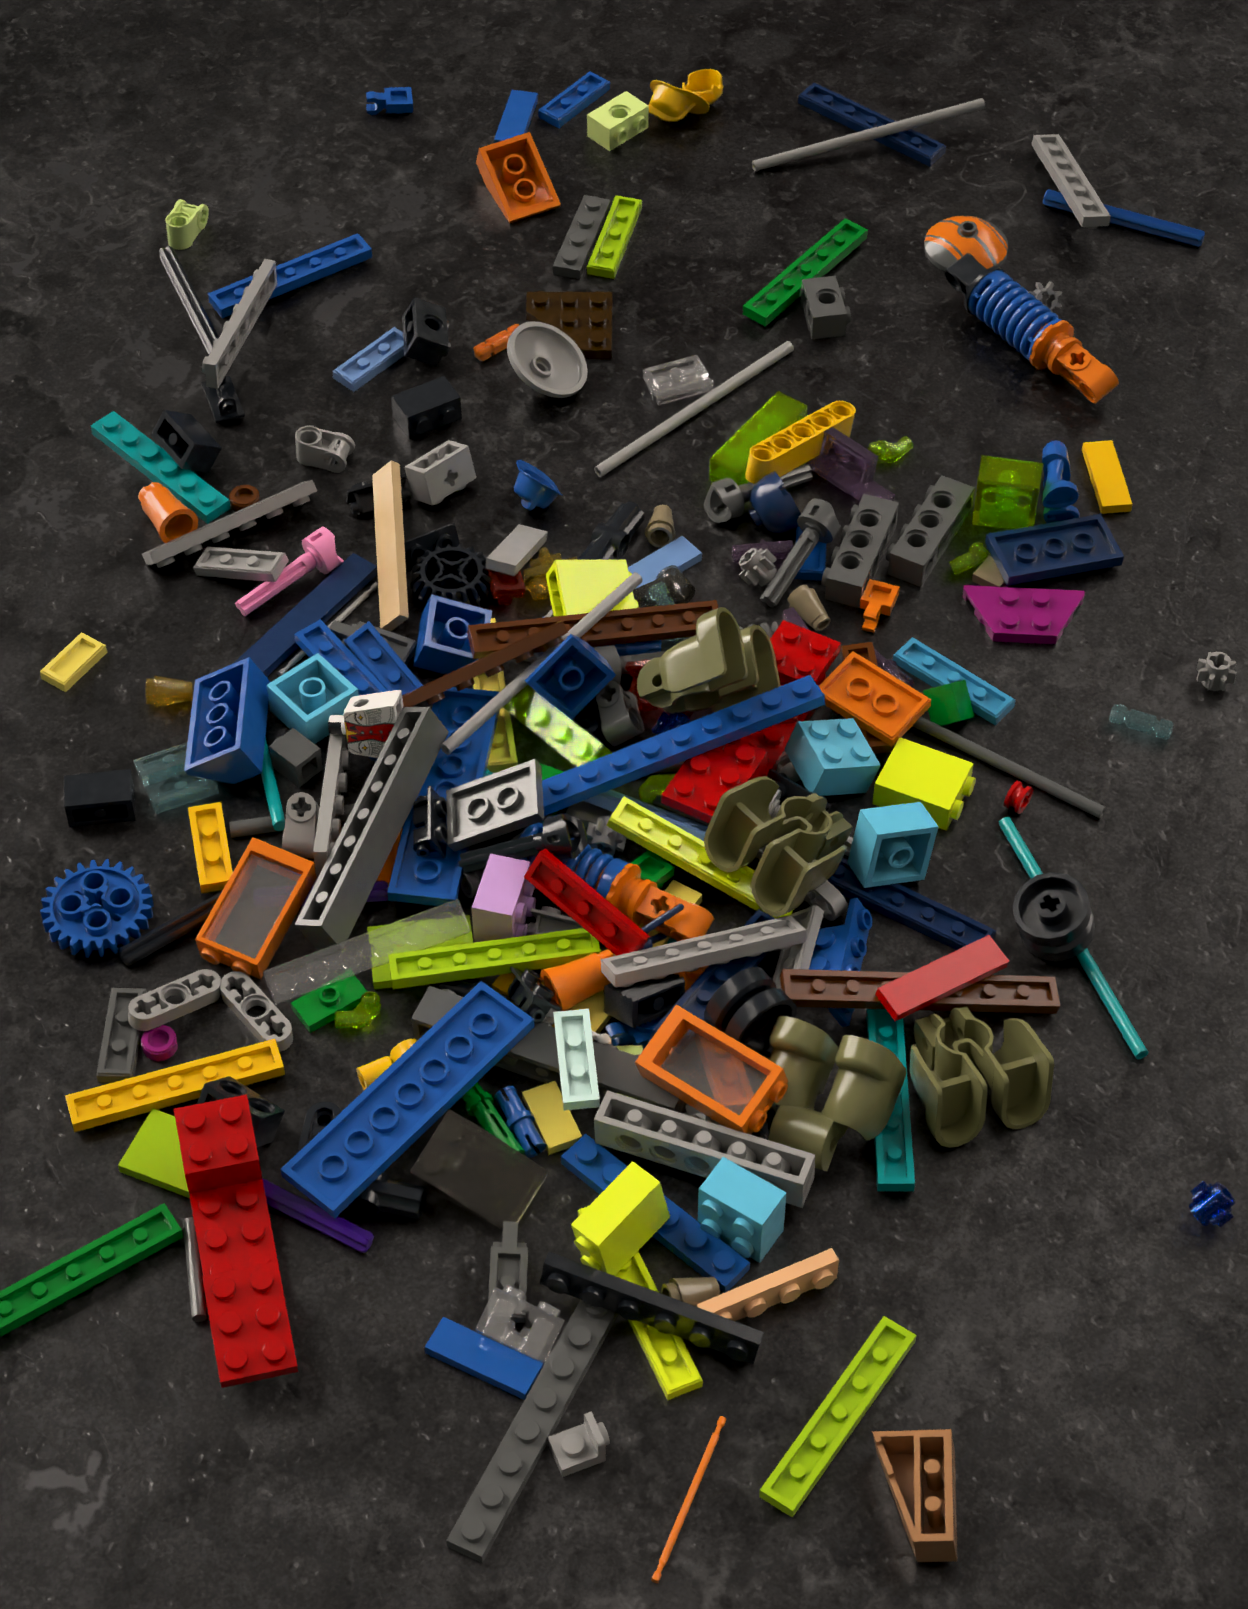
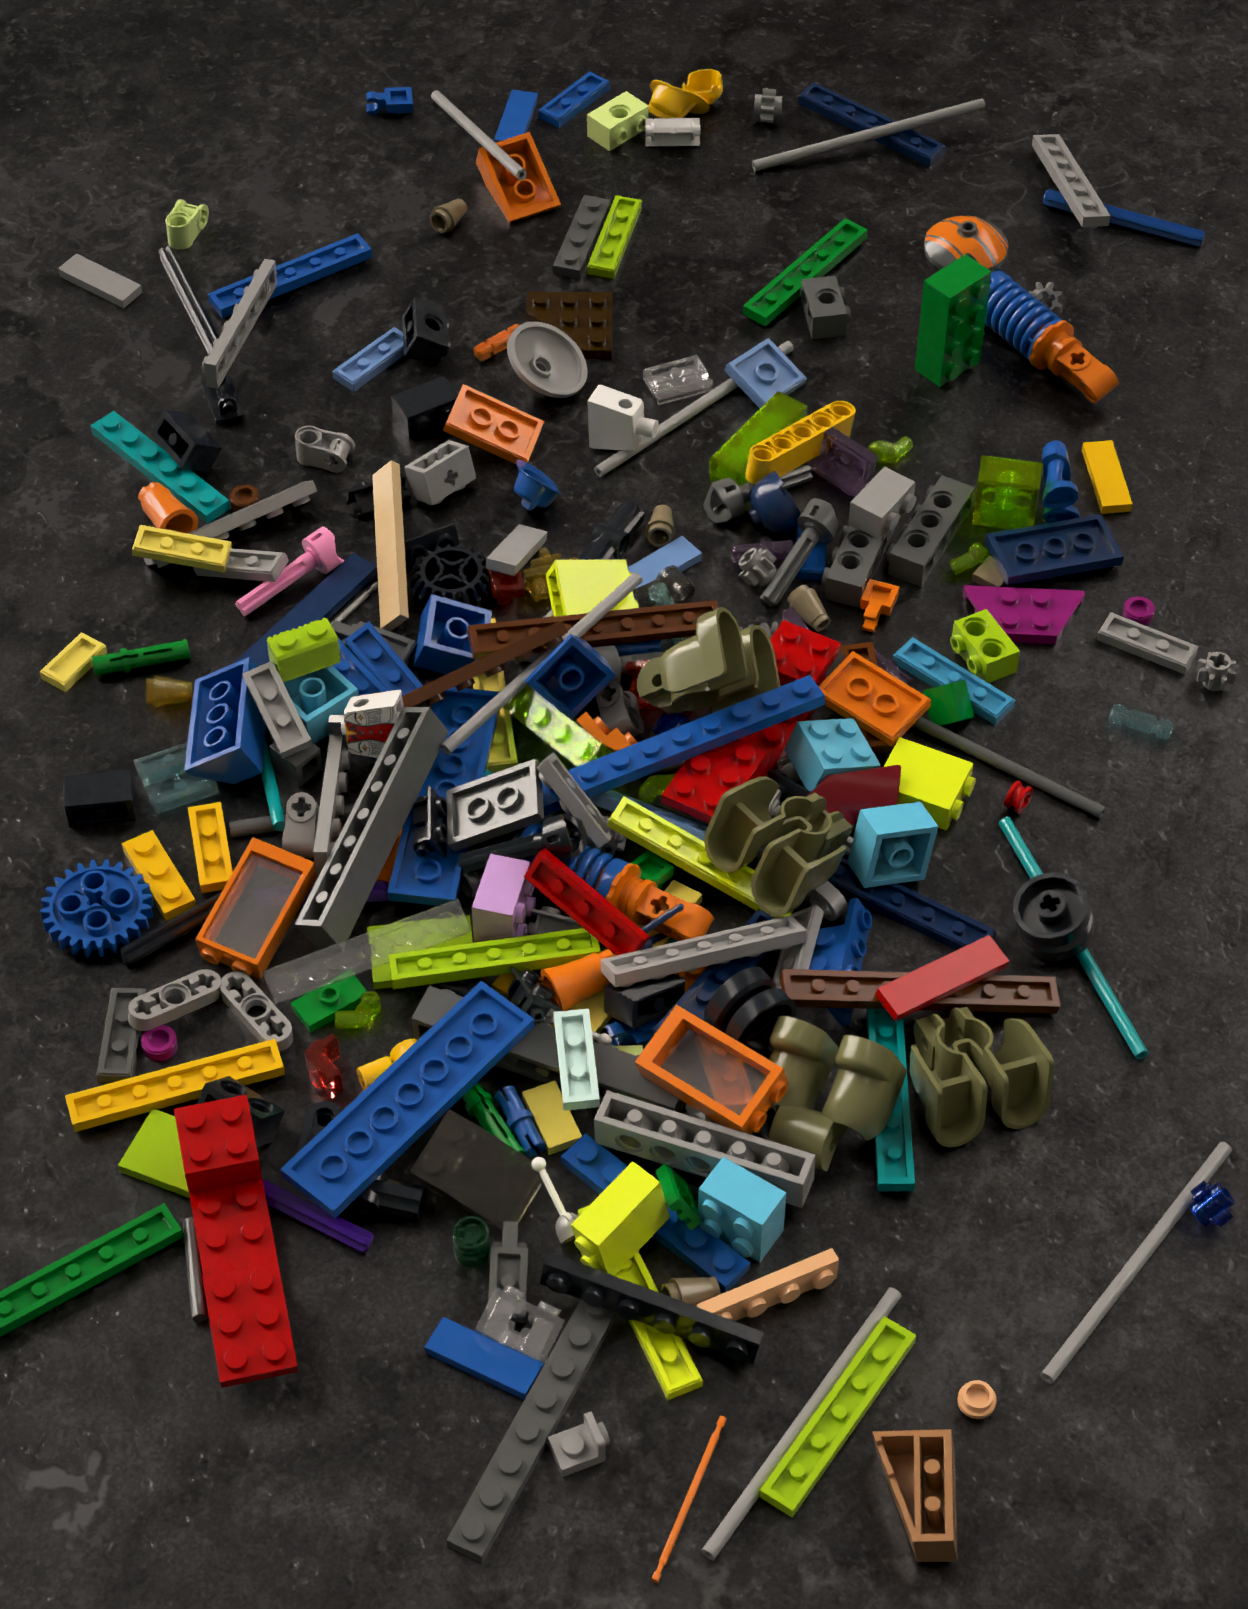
(100, 280): none -> light grey tile
(141, 657): none -> green pin
(158, 870): none -> yellow plate
(182, 548): none -> light yellow tile
(277, 709): none -> light grey plate
(304, 649): none -> lime brick
(321, 1067): none -> clear red bracket
(447, 215): none -> dark tan cone
(474, 1233): none -> clear green wheel
(479, 135): none -> light grey piece
(493, 425): none -> orange tile
(563, 1224): none -> hinge
(574, 800): none -> light grey plate
(613, 741): none -> orange slope
(617, 420): none -> white torso
(672, 131): none -> white hinge
(678, 1196): none -> green tile
(751, 1492): none -> light grey piece
(764, 372): none -> medium blue plate
(768, 105): none -> light grey gear
(860, 790): none -> dark red panel
(882, 503): none -> light grey brick
(952, 320): none -> green brick
(977, 1399): none -> light nougat plate
(984, 646): none -> lime brick
(1133, 1266): none -> light grey piece
(1139, 610): none -> magenta tile
(1147, 643): none -> light grey tile

